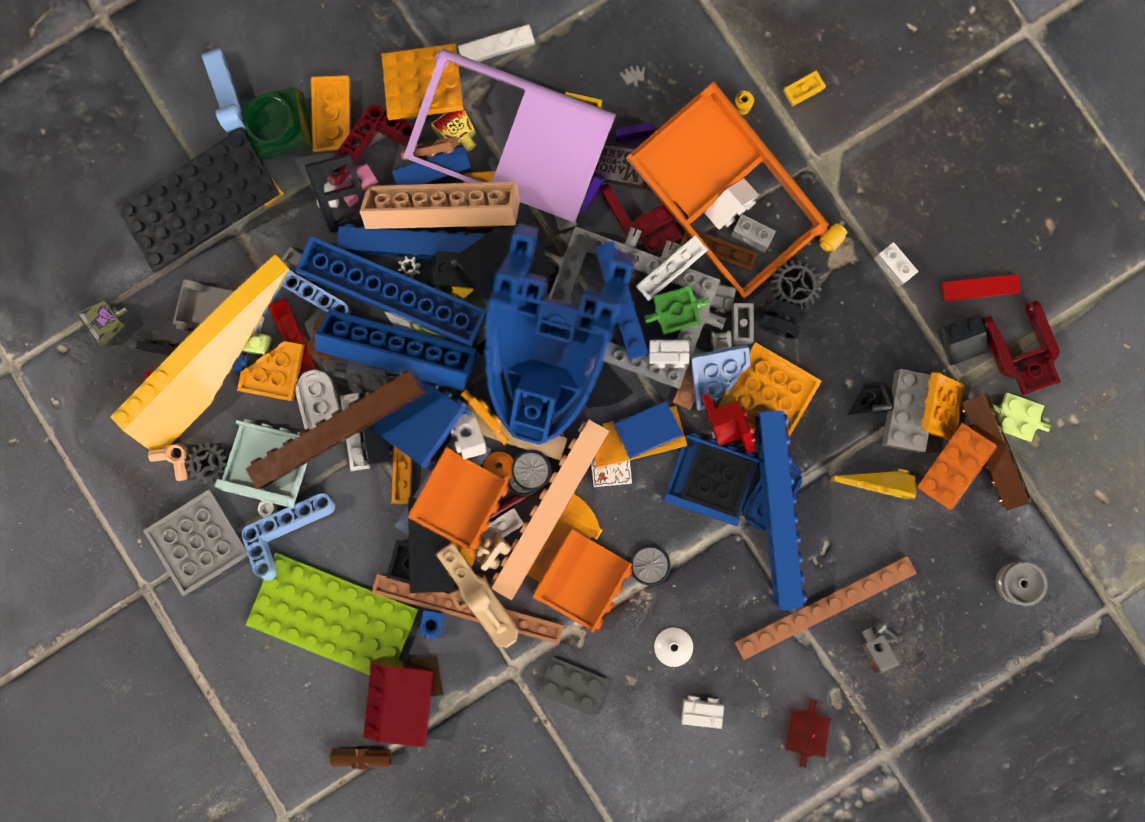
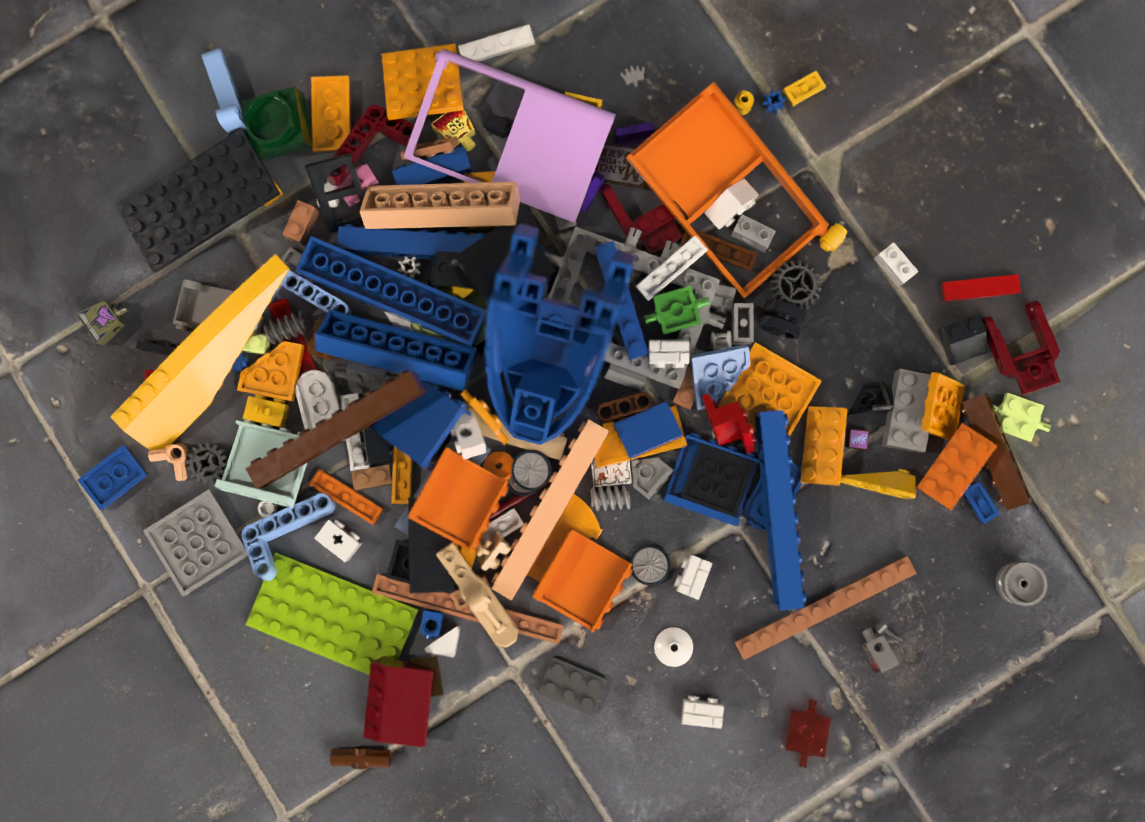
(113, 477): none -> blue plate
(265, 411): none -> yellow brick
(286, 328): none -> dark grey piece
(301, 223): none -> nougat brick
(328, 538): none -> white brick
(346, 496): none -> orange tile
(371, 477): none -> medium nougat plate
(446, 644): none -> white slope
(497, 125): none -> black brick
(610, 498): none -> light grey piece
(625, 377): none -> light grey tile
(630, 400): none -> reddish brown beam
(649, 475): none -> light grey plate
(693, 576): none -> white brick
(778, 104): none -> blue gear
(824, 445): none -> light orange plate
(858, 439): none -> tile
(981, 502): none -> blue plate

